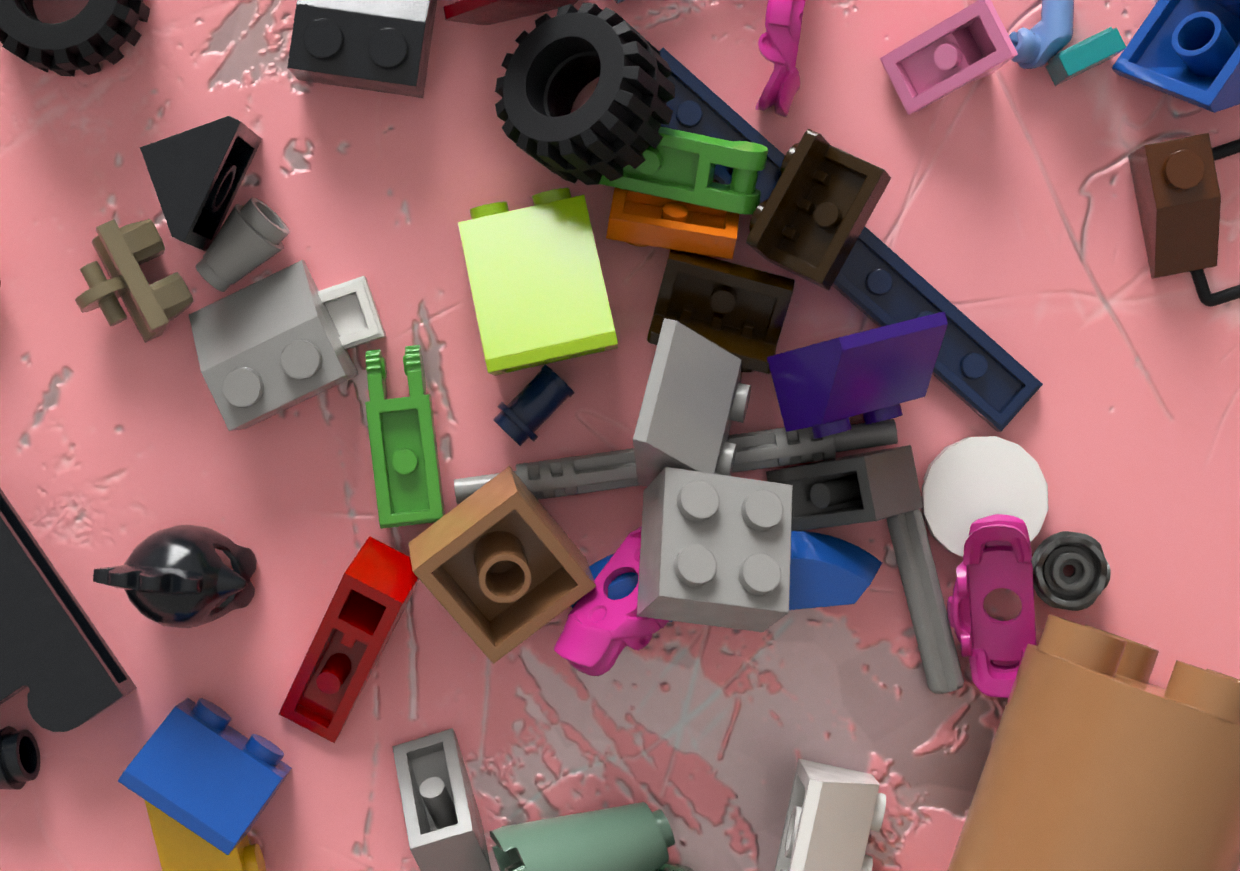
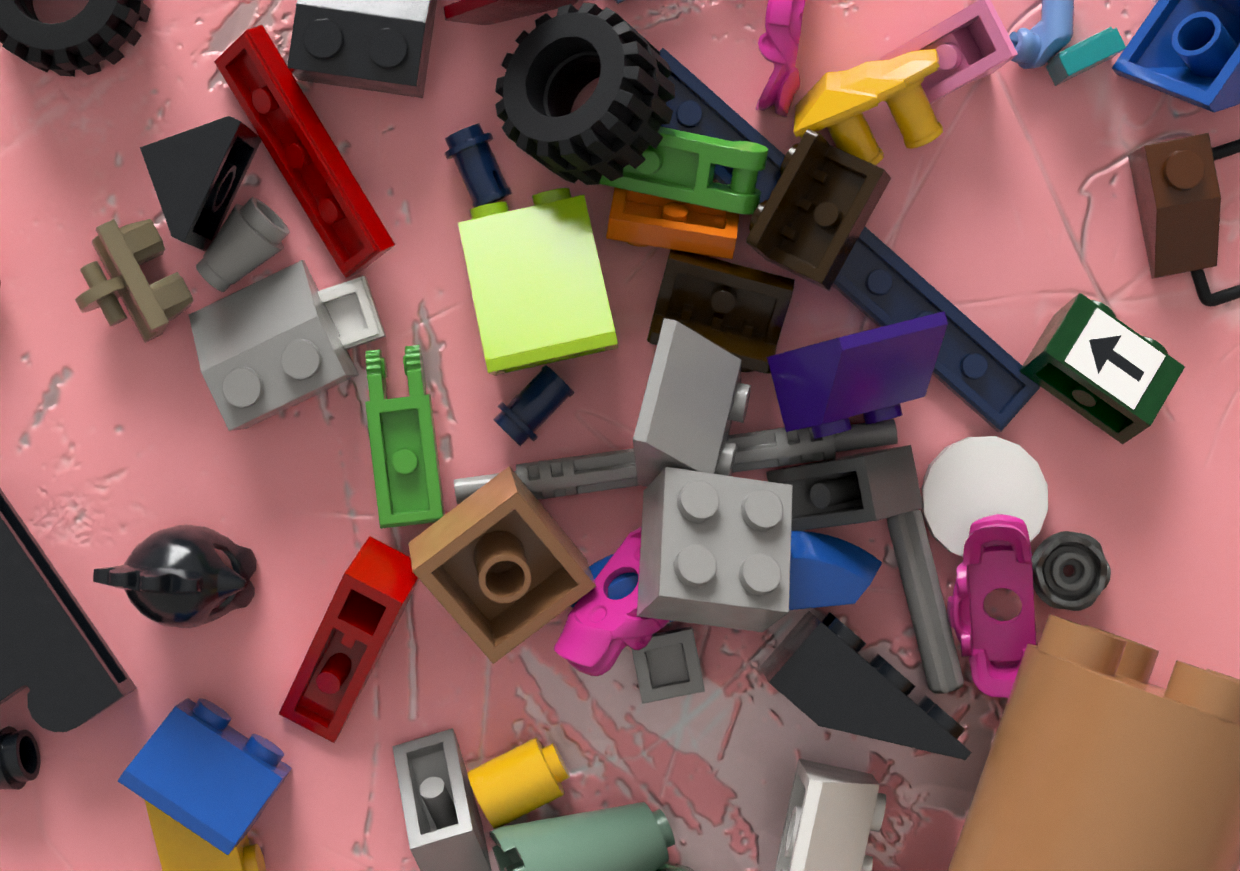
(304, 151): none -> red tile
(477, 165): none -> dark blue pin
(518, 781): none -> yellow brick
(668, 666): none -> light grey plate
(843, 95): none -> yellow connector
(844, 692): none -> black slope
(1102, 368): none -> dark green brick

